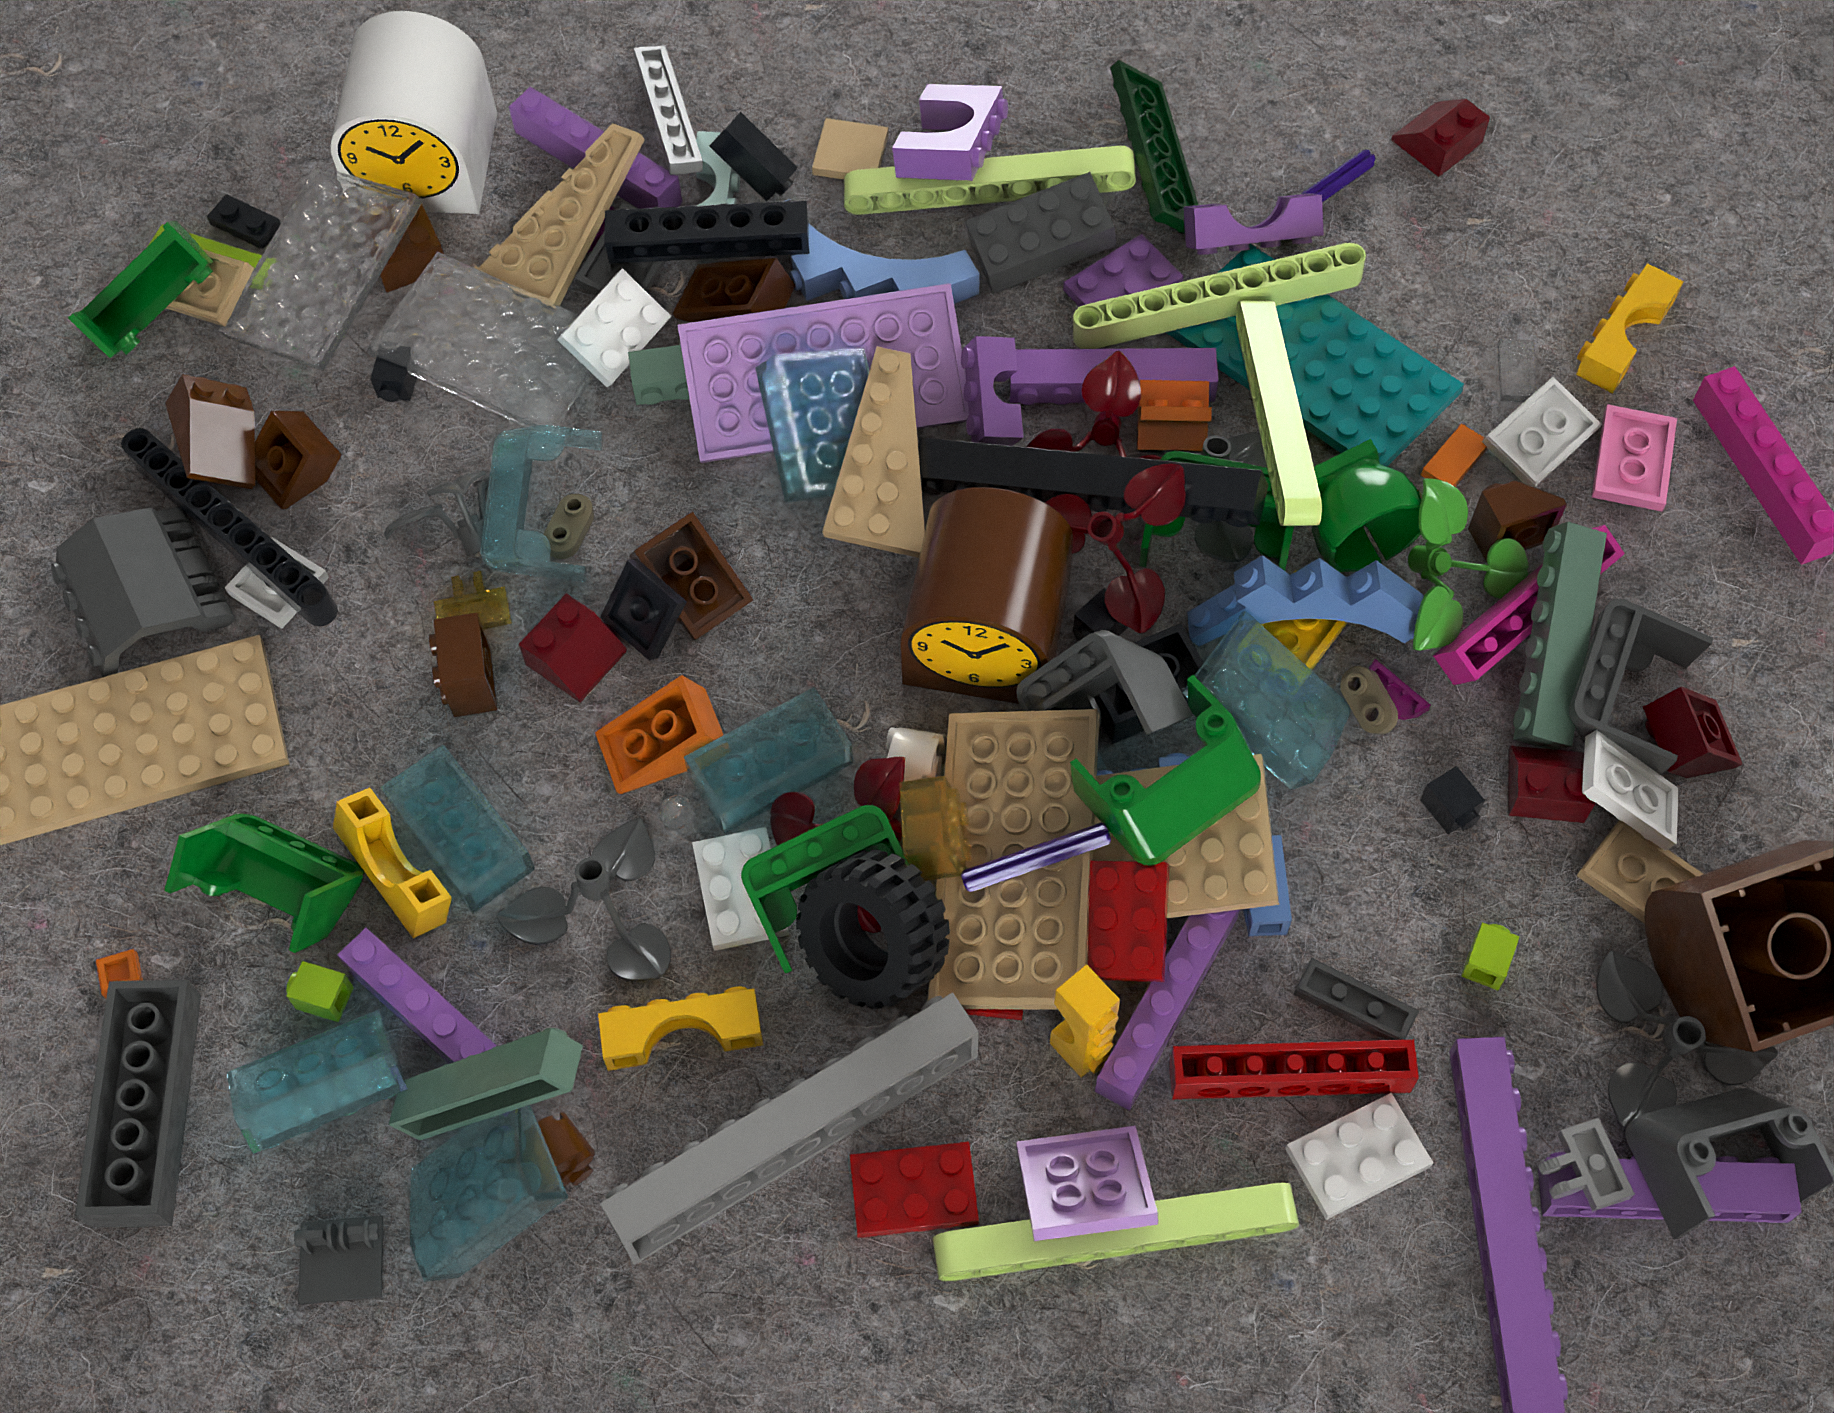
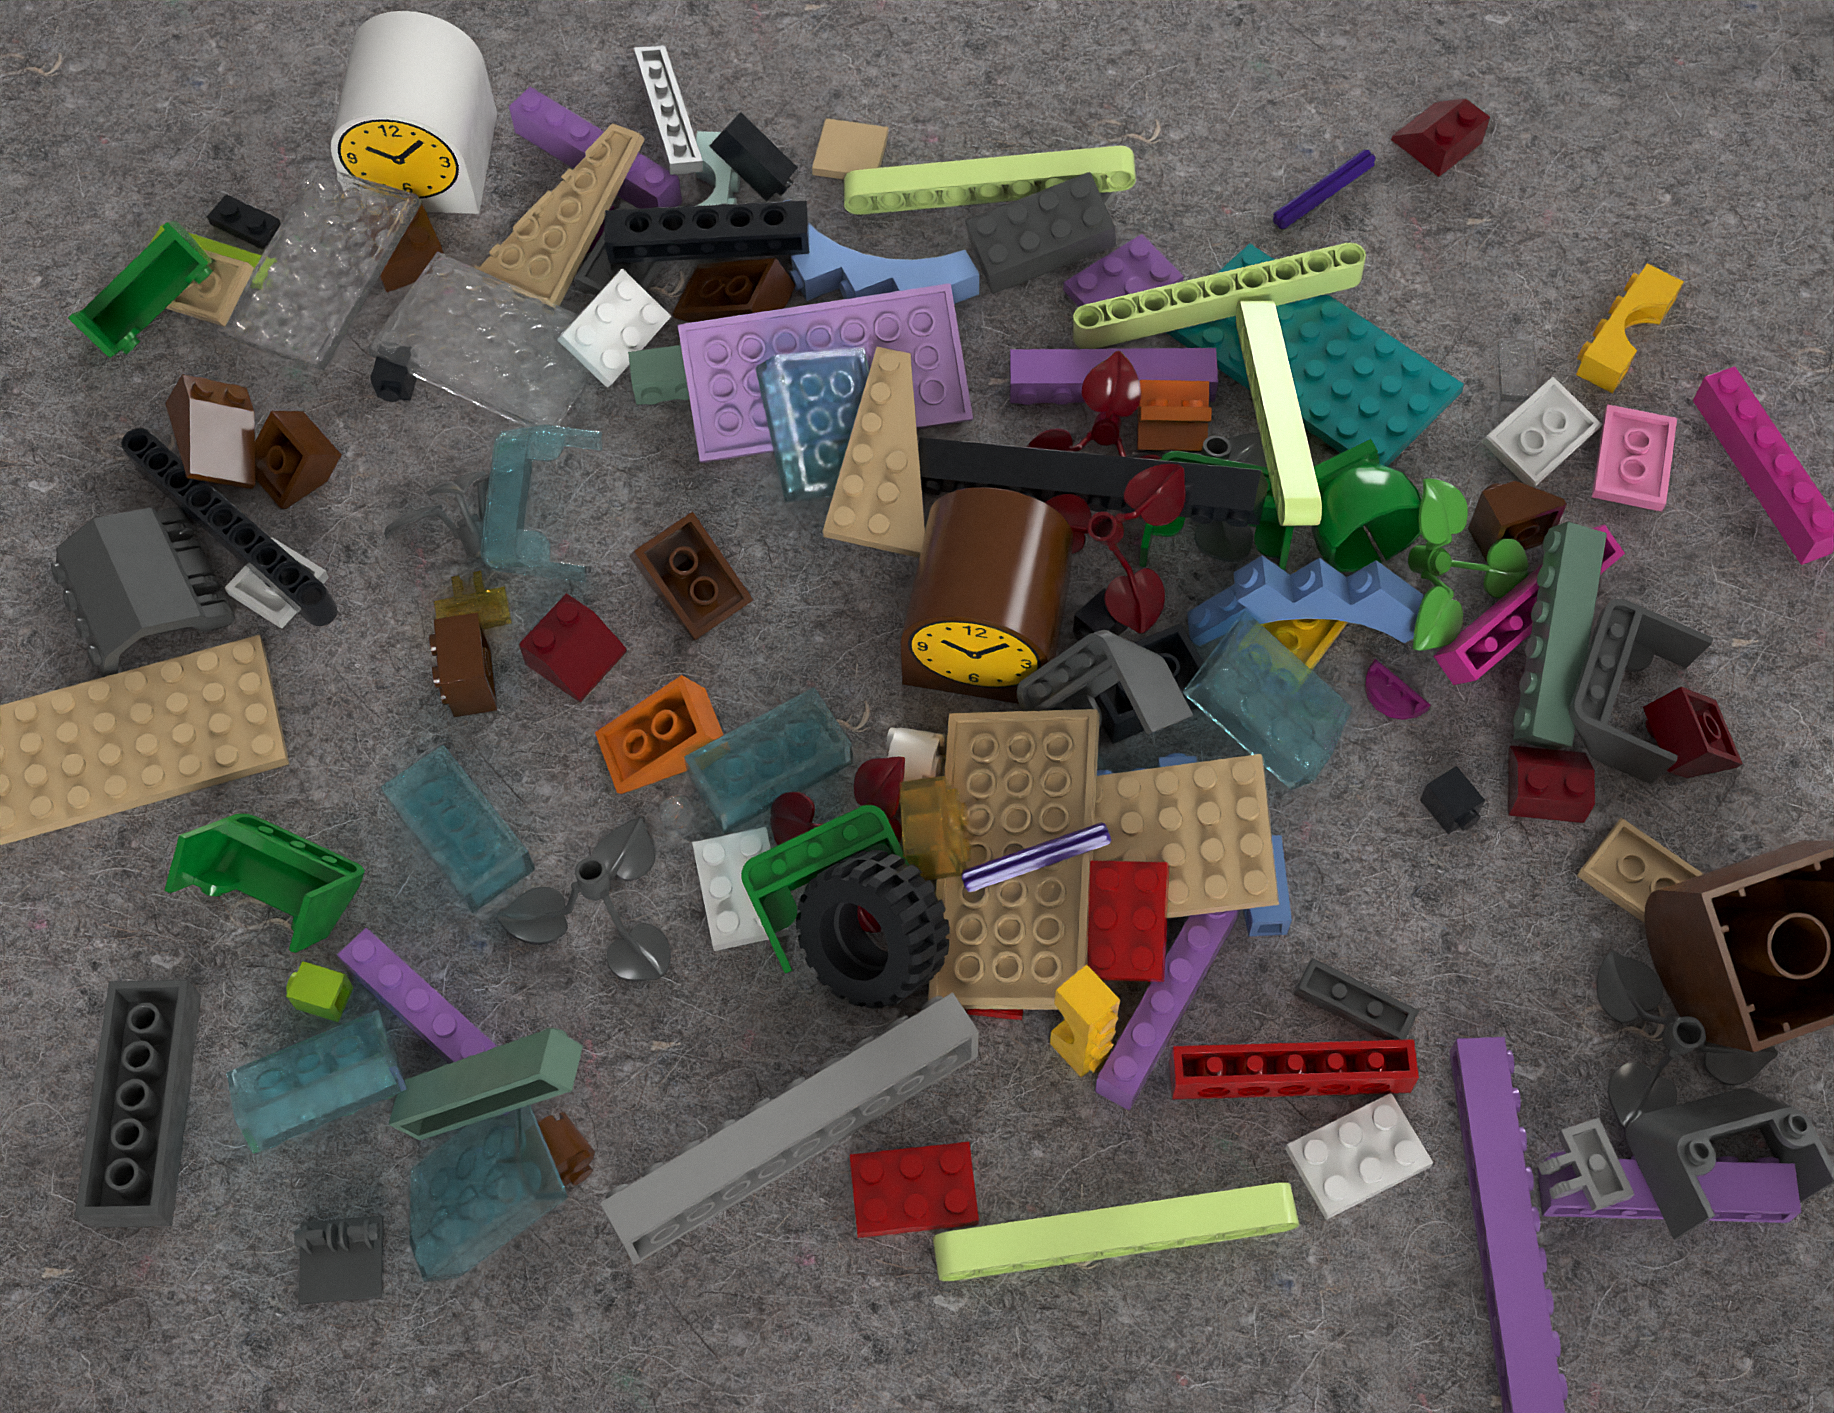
(118, 967): orange tile -> none
(368, 834): yellow arch -> none
(570, 523): dark tan plate -> none
(633, 1032): yellow arch -> none
(643, 609): black plate -> none
(973, 117): medium lavender arch -> none
(989, 418): medium lavender arch -> none
(1086, 1183): lavender plate -> none
(1154, 145): dark green plate -> none
(1185, 800): green windscreen -> none
(1293, 218): medium lavender arch -> none
(1367, 698): dark tan plate -> none
(1455, 456): orange tile -> none
(1490, 955): lime brick -> none
(1630, 790): white plate -> none

